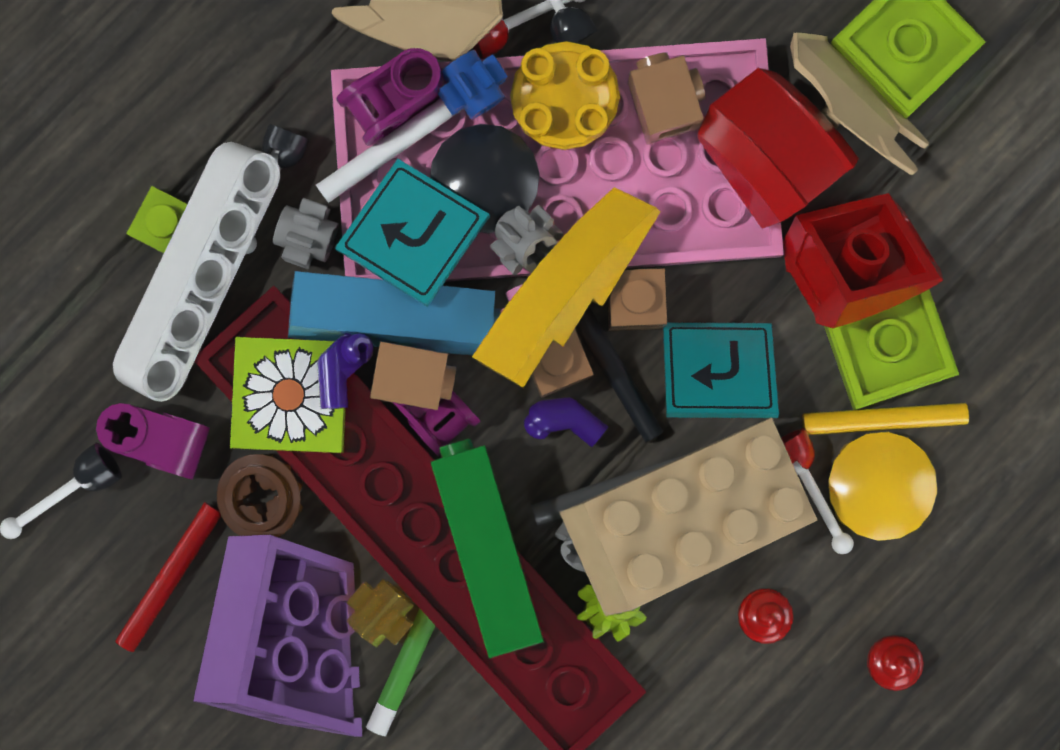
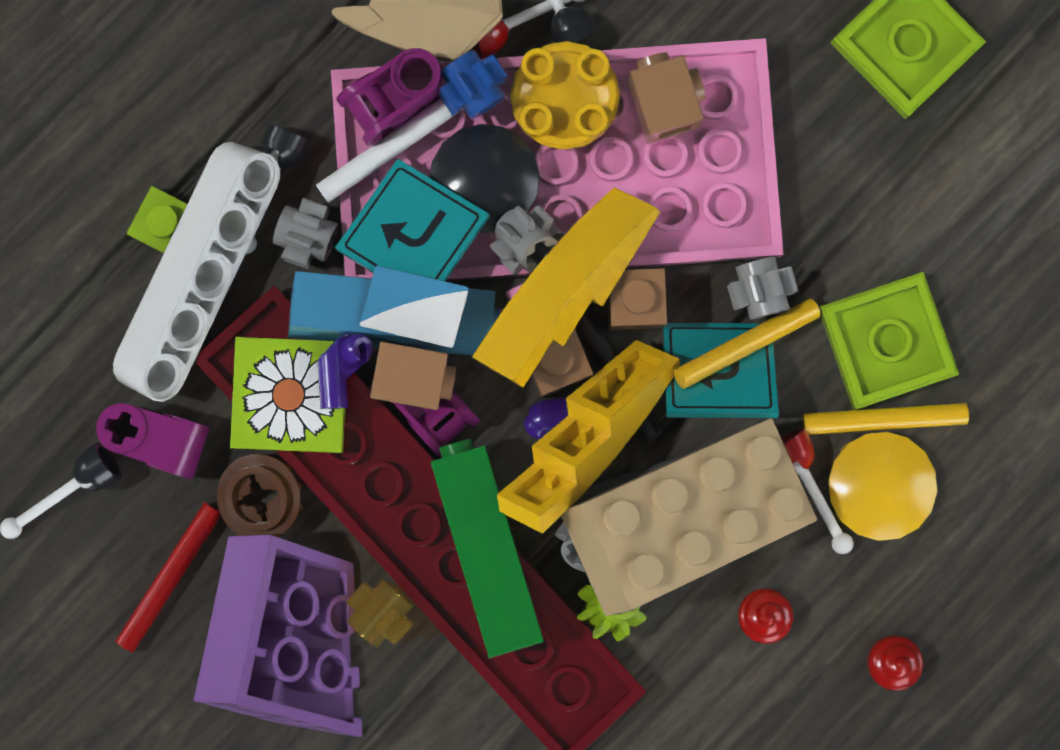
(401, 674): bright green bar -> none
(414, 306): none -> sticker
(598, 426): none -> yellow slope
(746, 343): none -> yellow bar
(762, 288): none -> light grey gear
(773, 146): red slope -> none
(853, 99): tan shield -> none
(858, 259): red slope -> none

